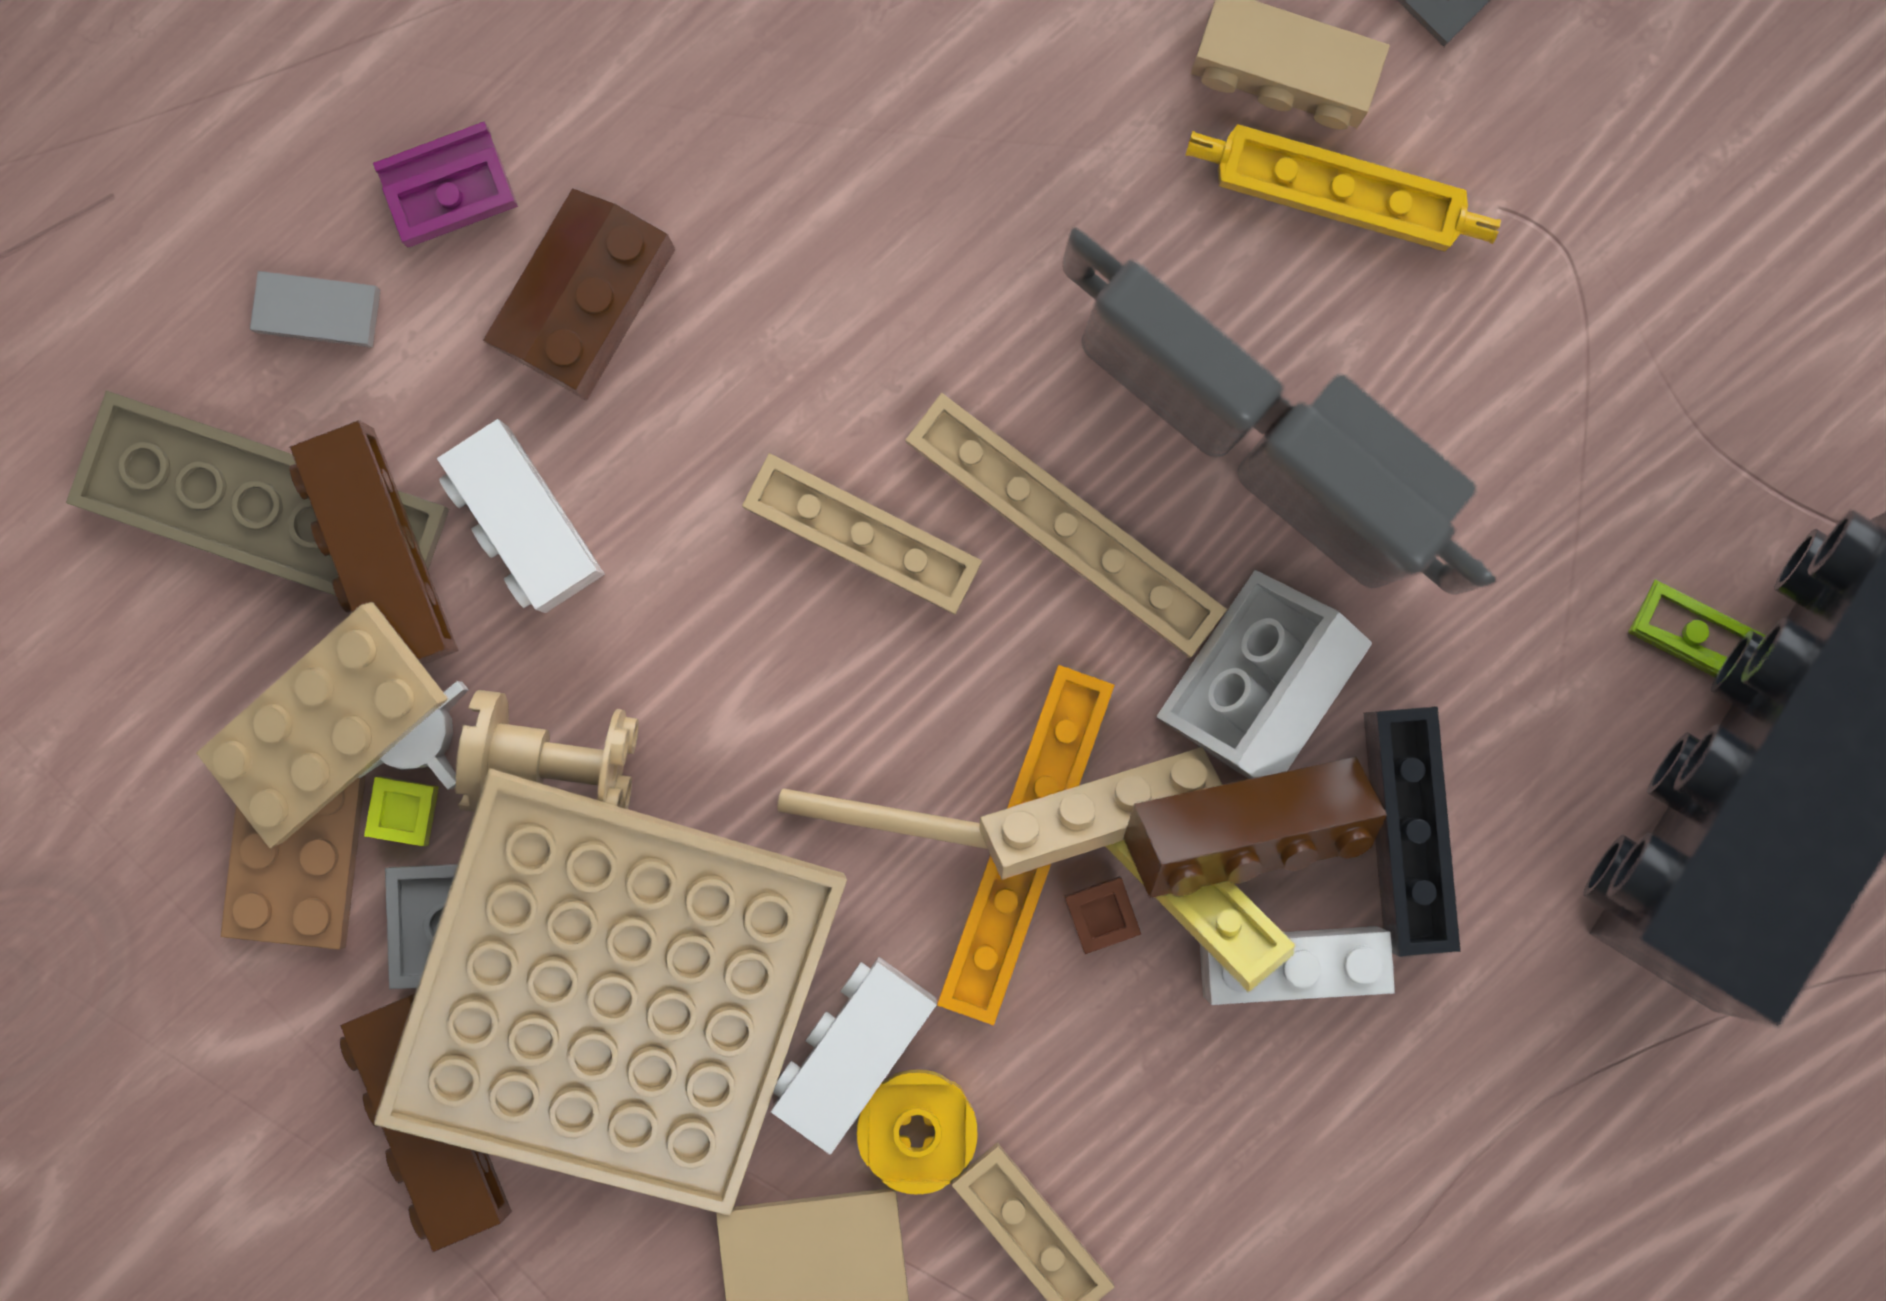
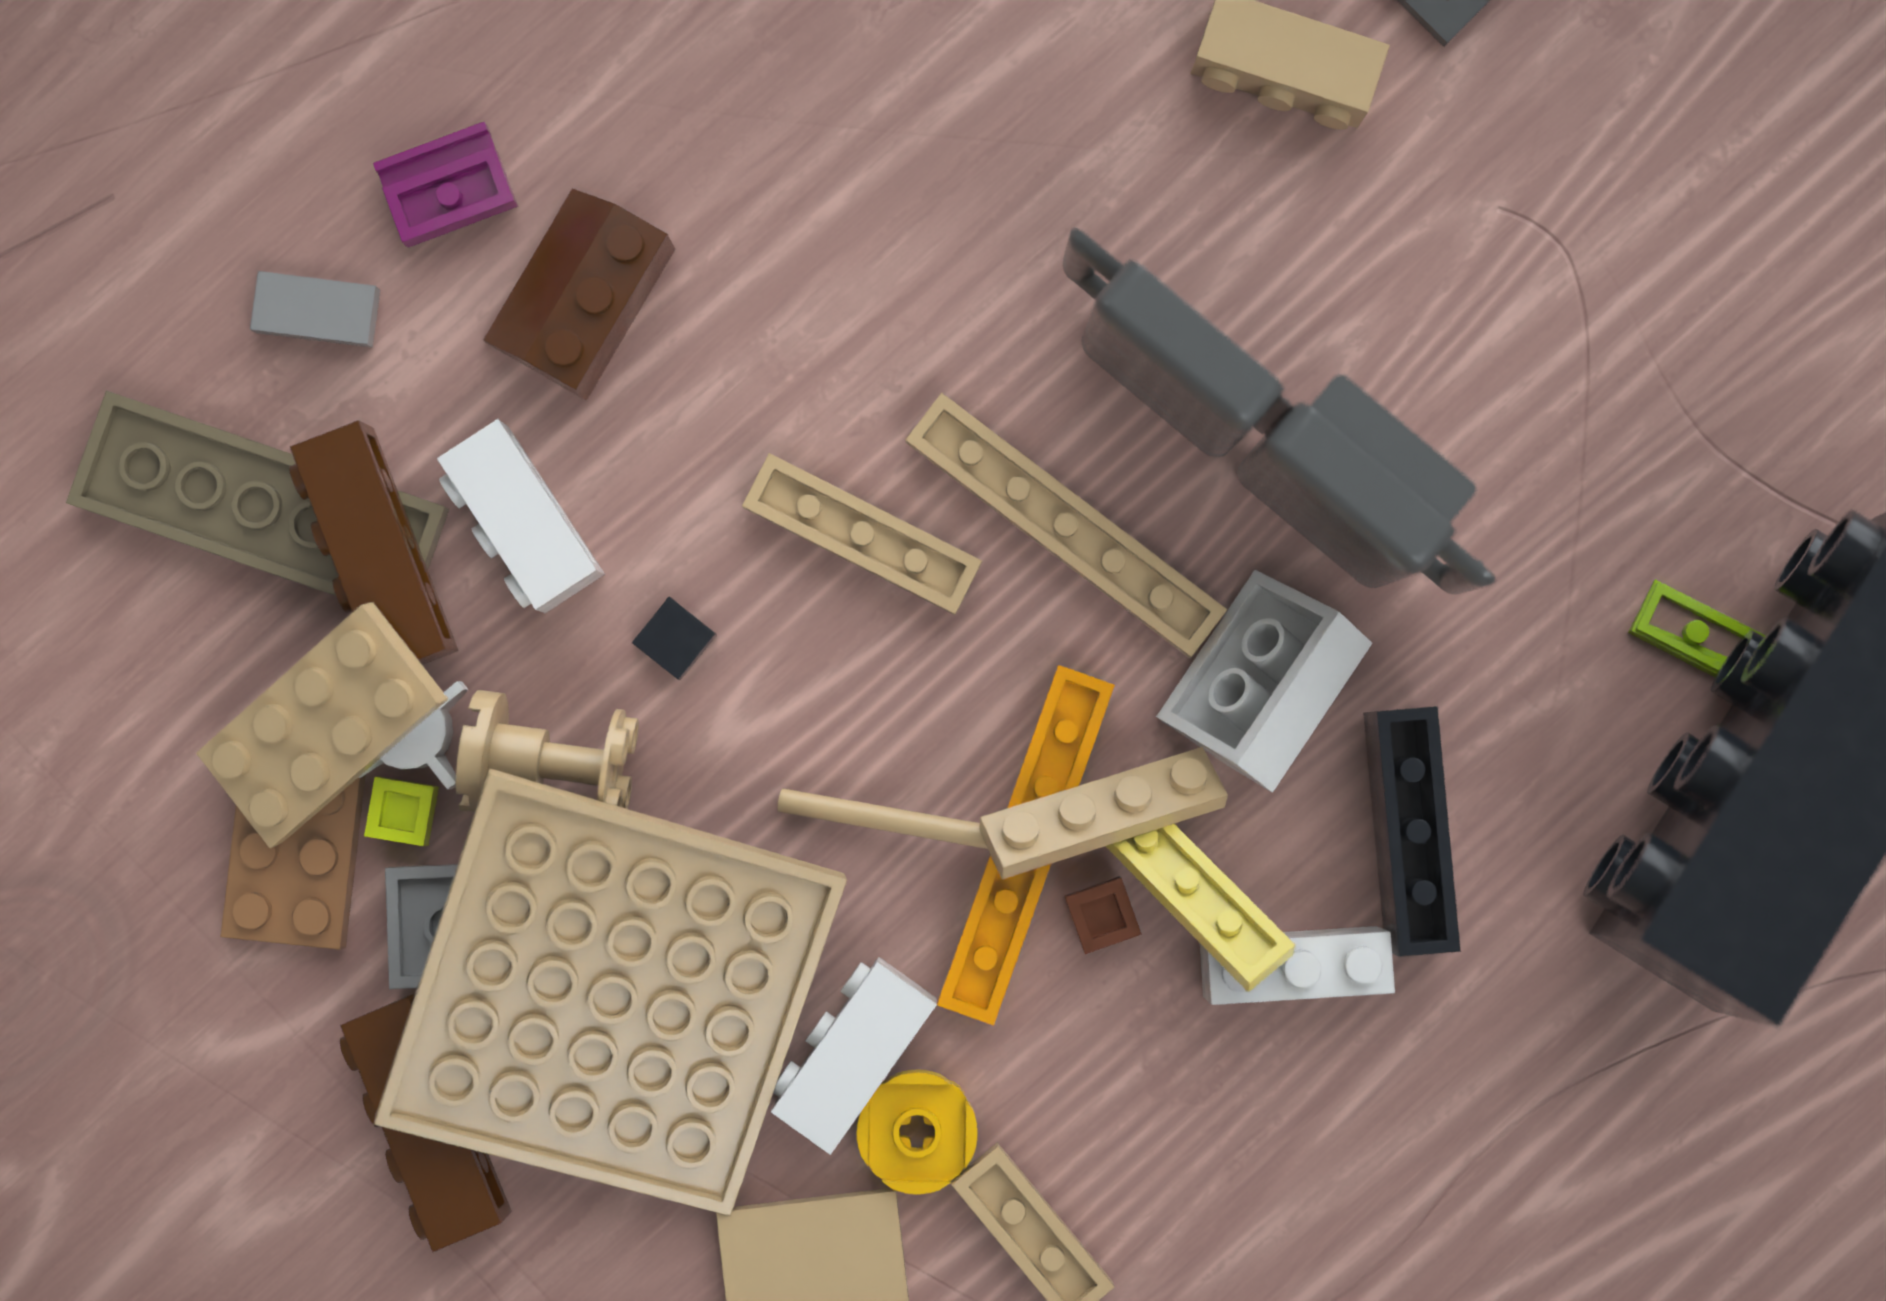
(674, 638): none -> black tile
(1253, 827): reddish brown brick -> none
(1342, 188): yellow plate -> none

